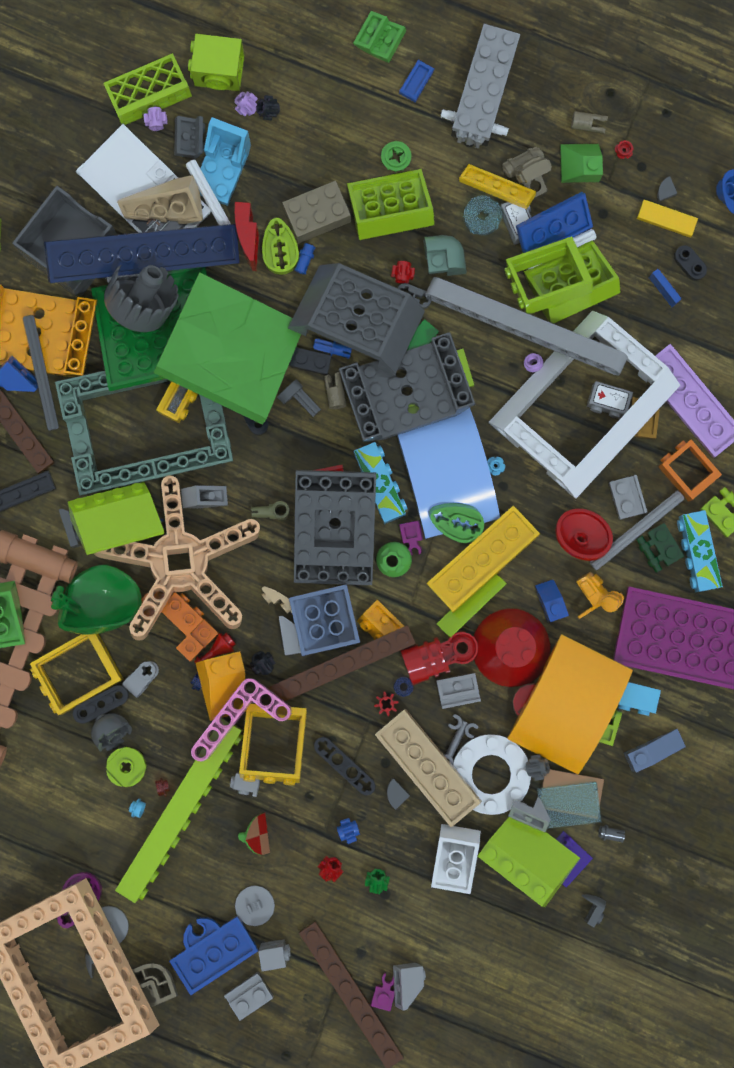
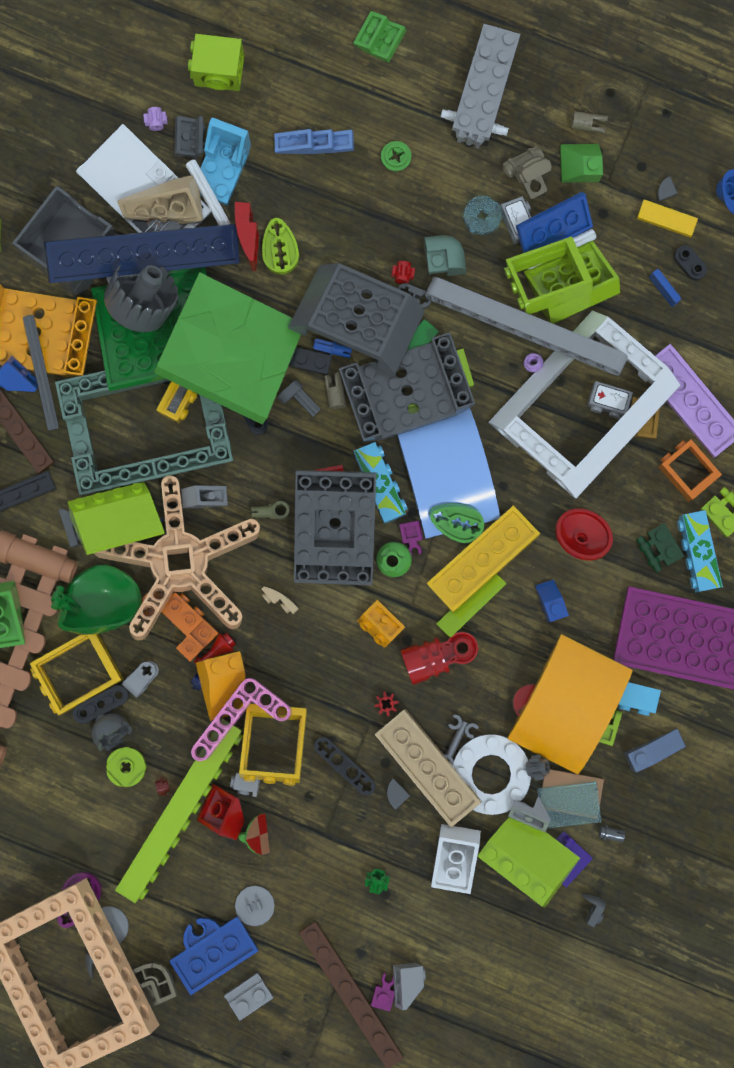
(137, 808): medium azure plate -> none
(166, 97): lime fence -> none
(222, 813): none -> red slope
(246, 103): lavender gear -> none
(262, 663): black gear -> none
(268, 107): black gear -> none
(274, 955): light grey brick -> none
(289, 636): light grey slope -> none
(306, 255): blue pin -> none
(314, 142): none -> medium blue slope
(316, 212): dark tan brick -> none
(324, 620): sand blue slope -> none
(330, 869): red gear -> none
(343, 664): reddish brown plate -> none
(348, 830): blue gear -> none
(391, 204): lime slope -> none
(398, 682): clear blue plate -> none
(416, 81): blue tile -> none
(458, 690): light grey plate -> none
(497, 186): yellow tile -> none
(500, 466): medium azure plate -> none
(511, 647): red cone -> none
(598, 595): light orange piece -> none
(624, 145): red plate -> none
(627, 497): light grey plate -> none
(639, 528): light grey axle -> none

